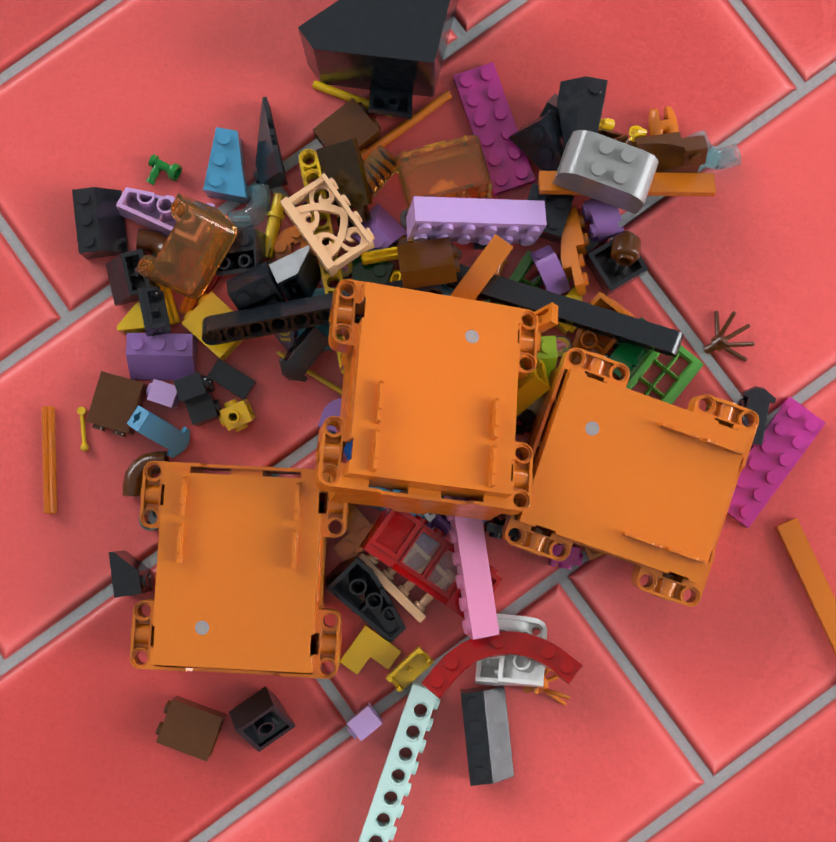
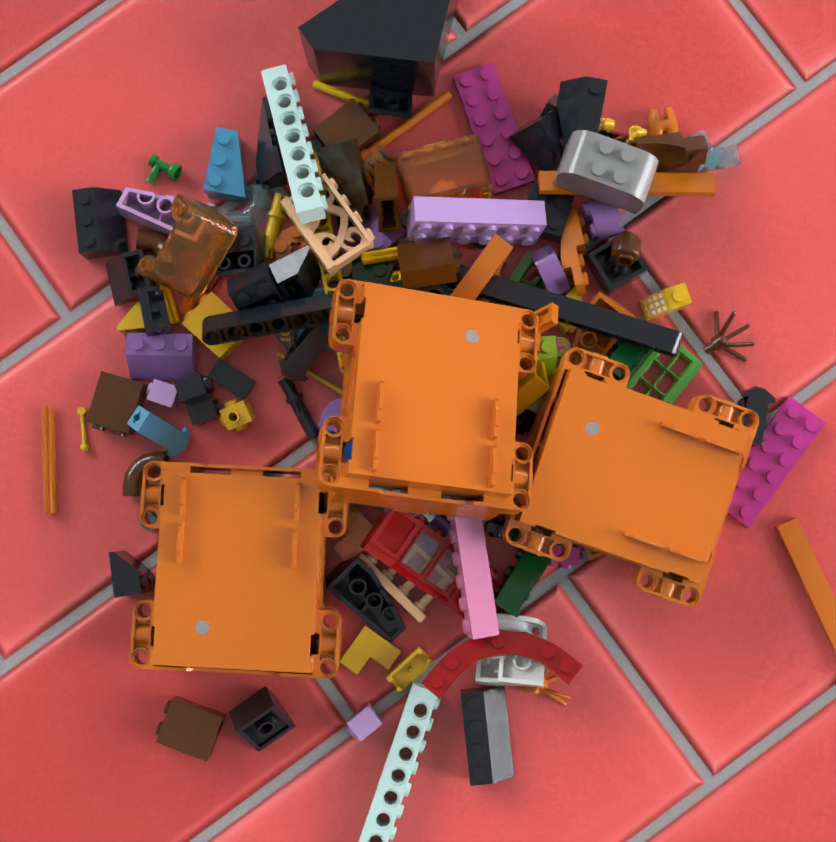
(293, 144): none -> light aqua brick
(299, 408): none -> black pin
(387, 196): none -> reddish brown brick
(520, 581): none -> dark green wedge
(665, 301): none -> yellow slope

